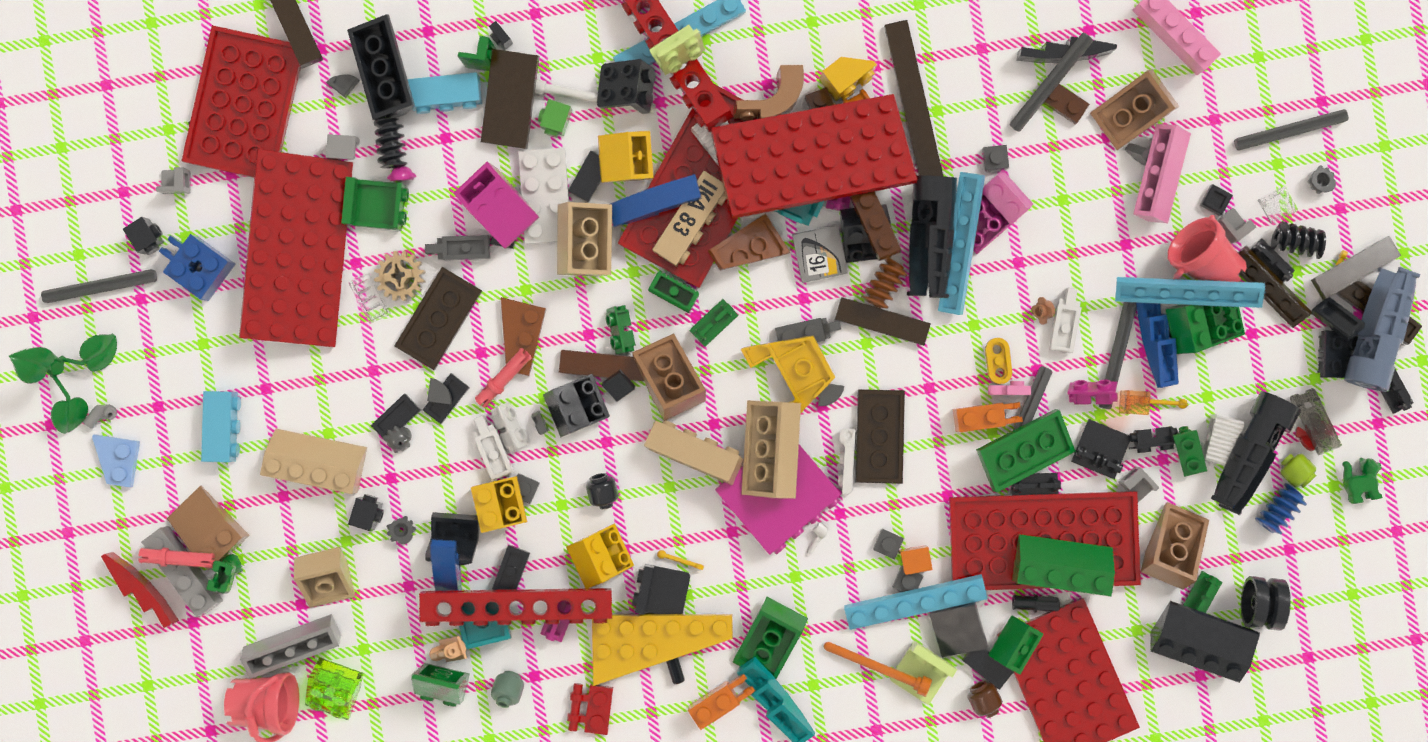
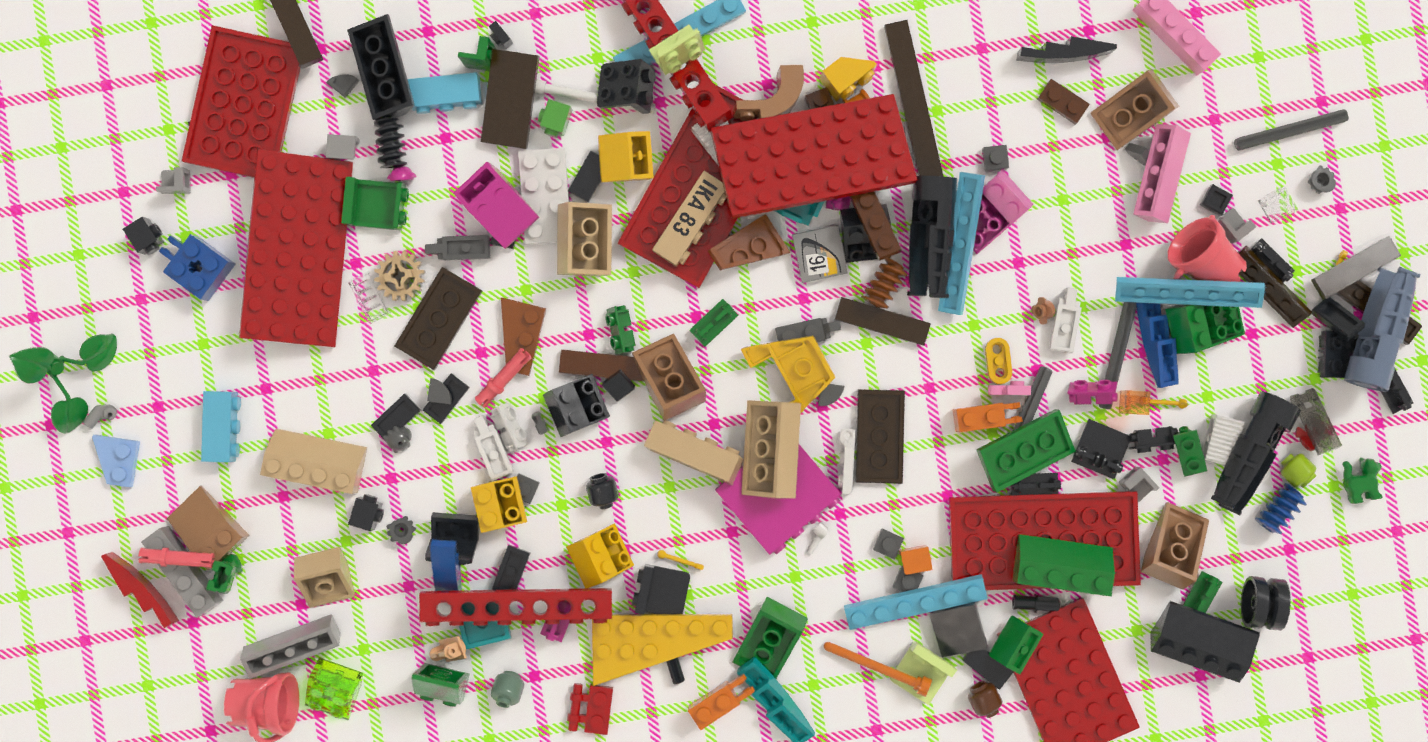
(99, 286): dark grey axle -> none
(655, 200): blue slope -> none
(673, 292): green brick -> none
(1051, 82): dark grey axle -> none
(1300, 238): black piece -> none

